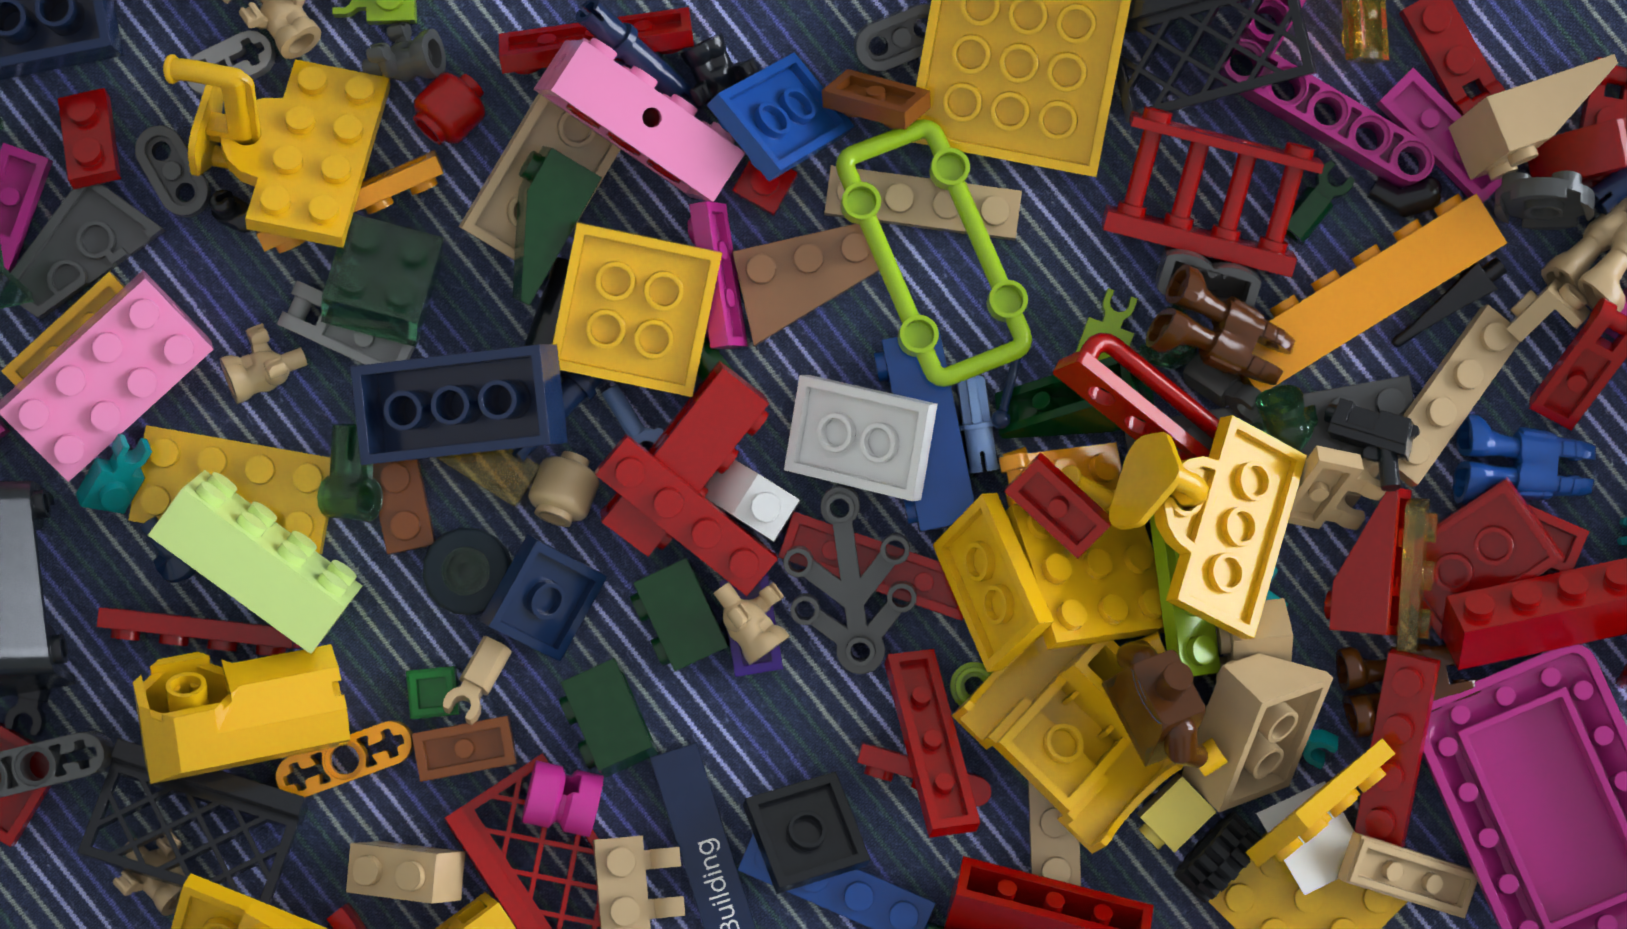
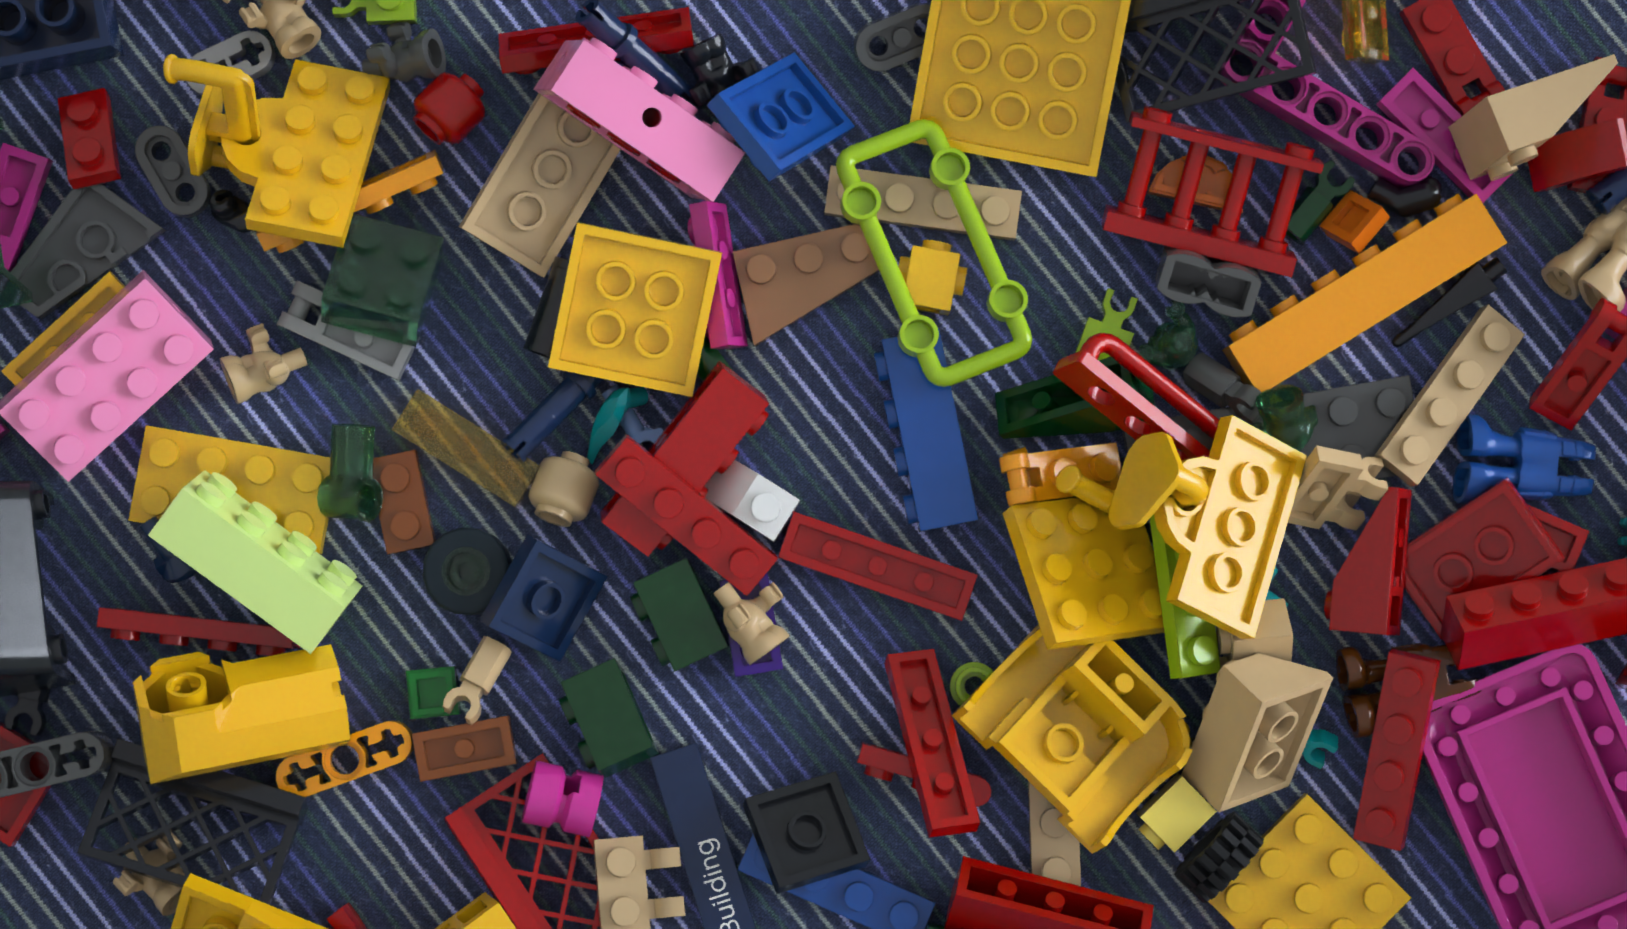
(114, 482): teal plate -> none
(405, 872): tan brick -> none
(459, 404): dark blue brick -> none
(547, 211): dark green slope -> none
(611, 414): none -> teal bar
(763, 193): red plate -> none
(851, 589): dark grey plant -> none
(860, 437): white plate -> none
(876, 99): dark orange plate -> none
(933, 276): none -> yellow brick
(977, 424): light blue axle -> none
(992, 582): yellow plate -> none
(1001, 418): dark blue hinge -> none
(1058, 505): red plate -> none
(1161, 706): reddish brown torso -> none
(1212, 185): none -> orange plate
(1234, 331): reddish brown piece -> none
(1312, 815): yellow plate -> none
(1322, 856): white sticker -> none
(1354, 221): none -> orange plate
(1381, 434): black piece -> none
(1408, 875): tan tile -> none
(1416, 574): clear yellow plate -> none
(1535, 308): tan bracket -> none
(1544, 201): dark grey plate -> none

